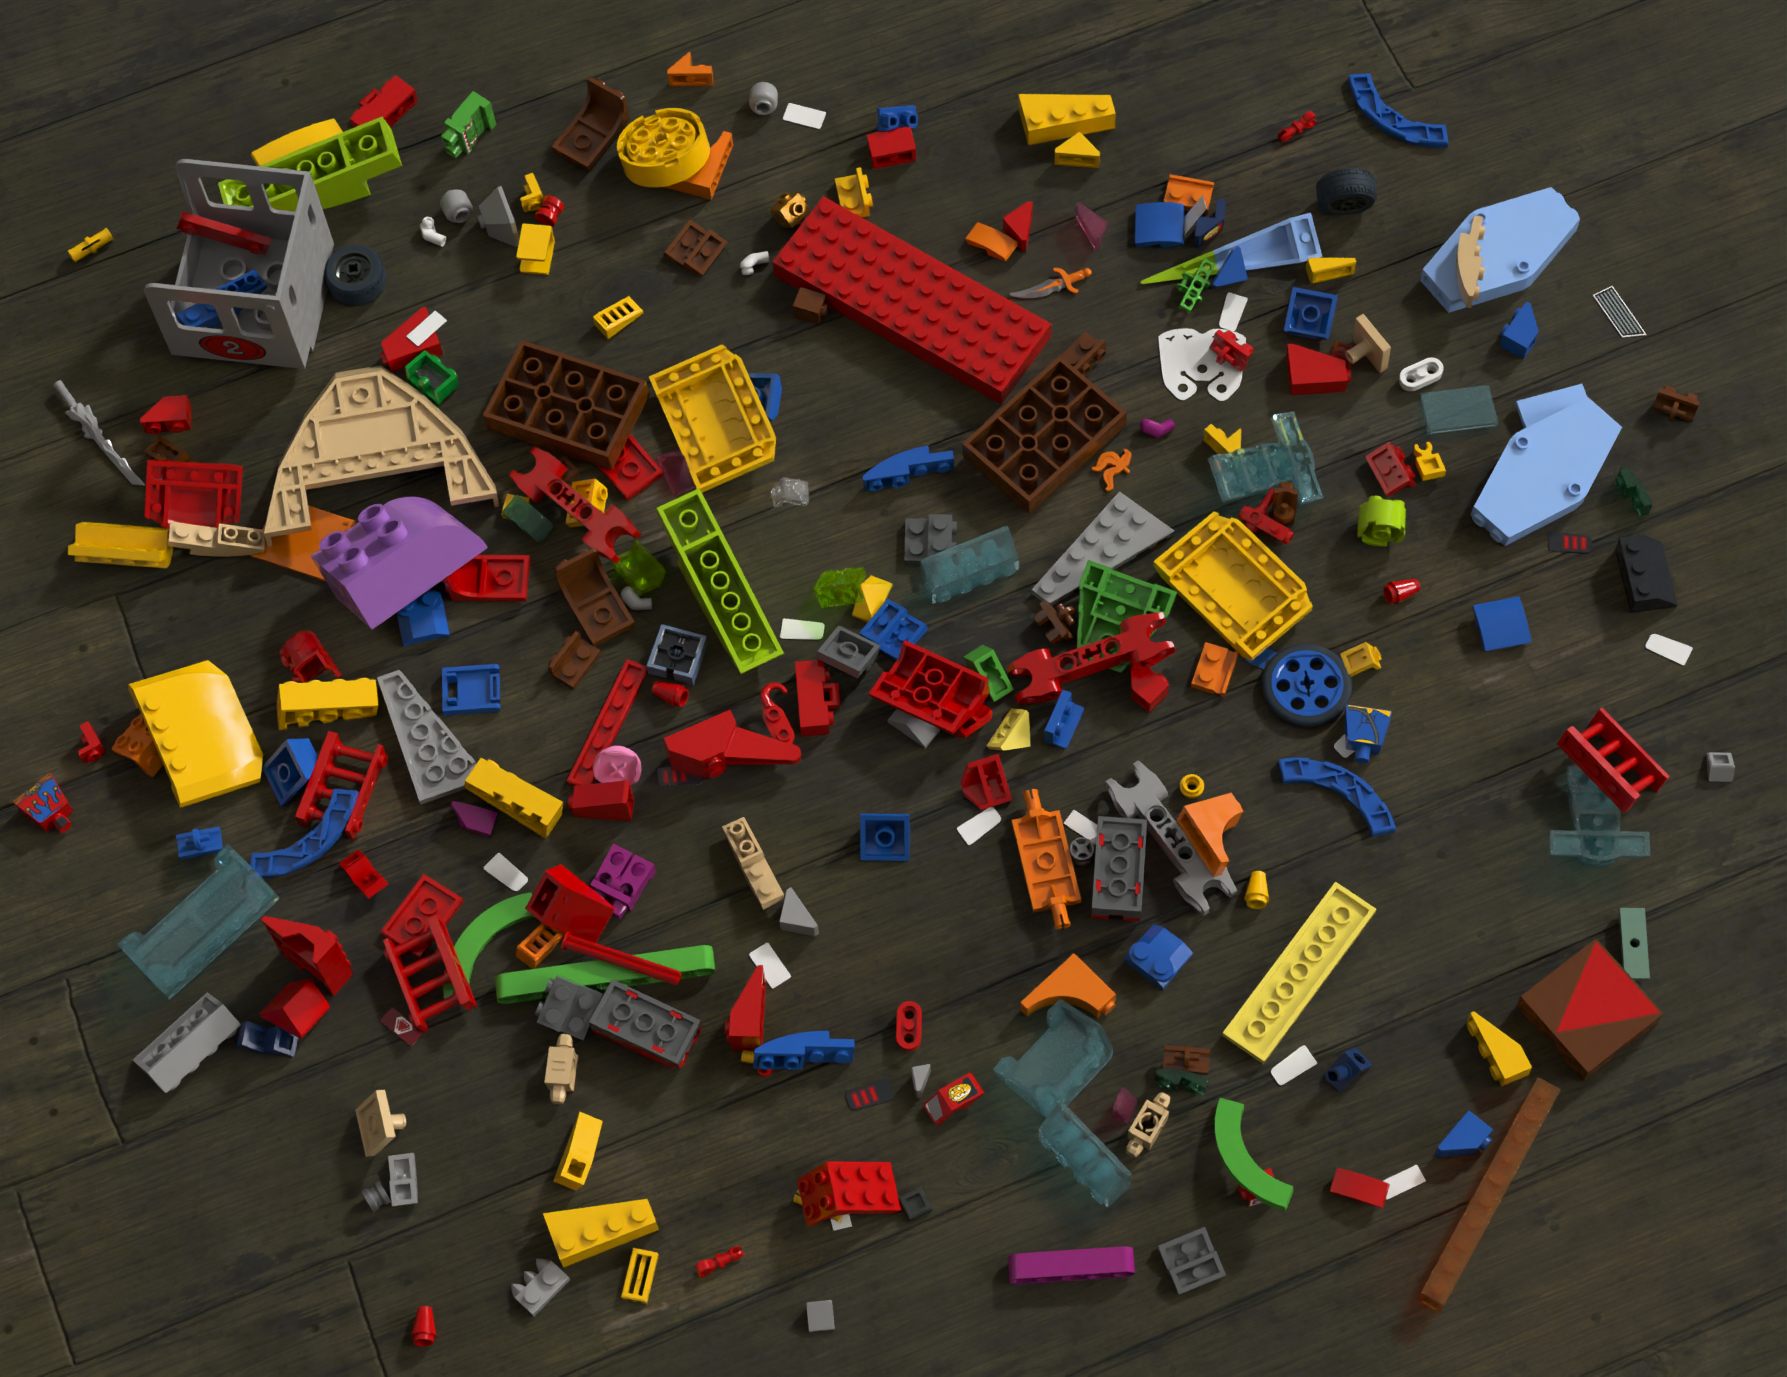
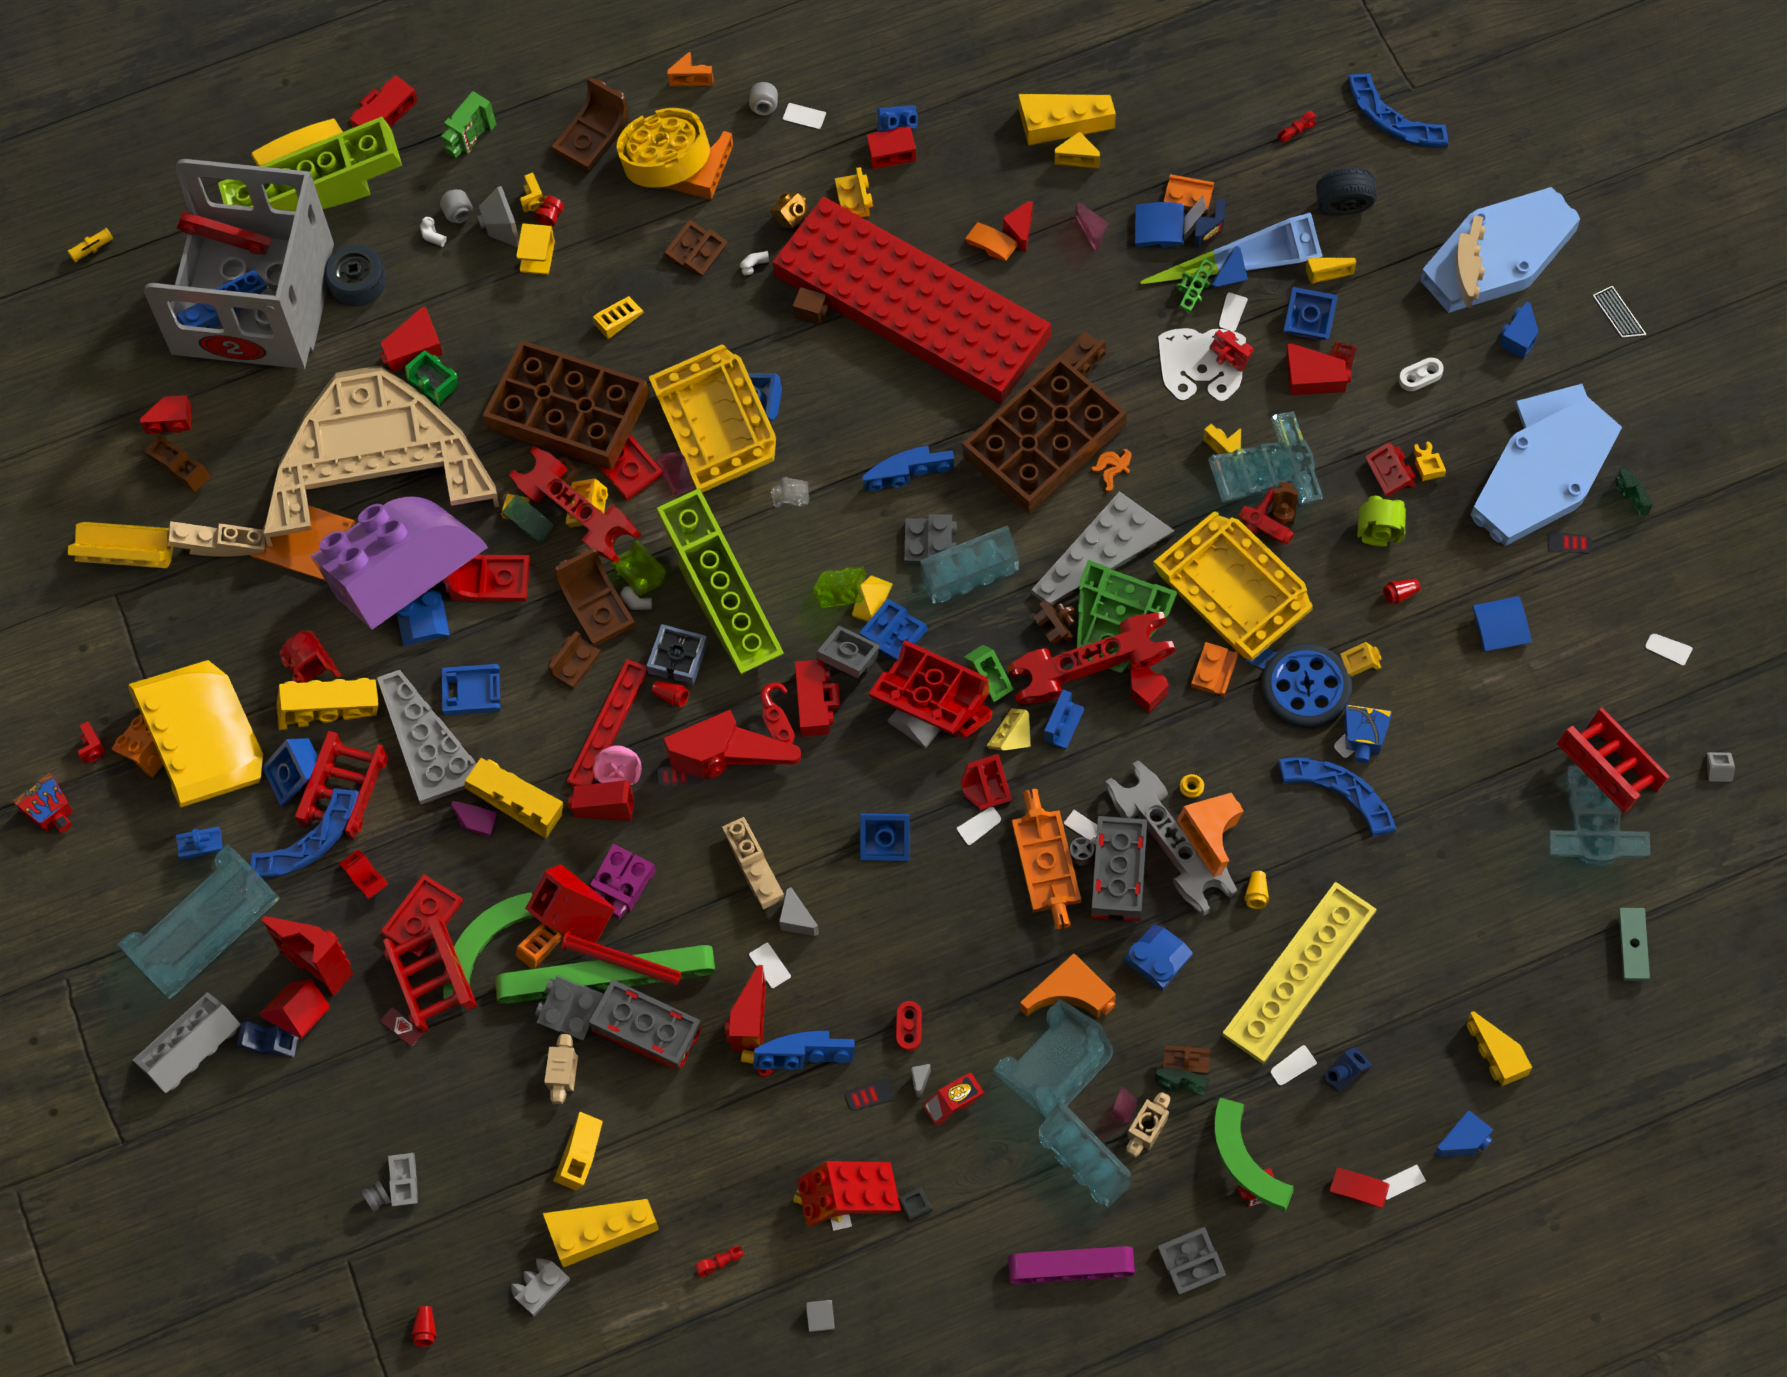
(90, 427): light grey sword -> none
(193, 493): red slope -> none
(377, 1123): tan tile -> none
(426, 328): white sticker -> none
(506, 872): white sticker -> none
(635, 1296): yellow tile -> none
(801, 629): white sticker -> none
(1052, 285): piece -> none
(1156, 429): magenta arm -> none
(1369, 344): tan tile -> none
(1459, 409): clear light blue piece -> none
(1489, 1195): clear orange brick -> none
(1589, 1009): reddish brown tile -> none
(1645, 573): black slope -> none
(1675, 404): reddish brown hips -> none

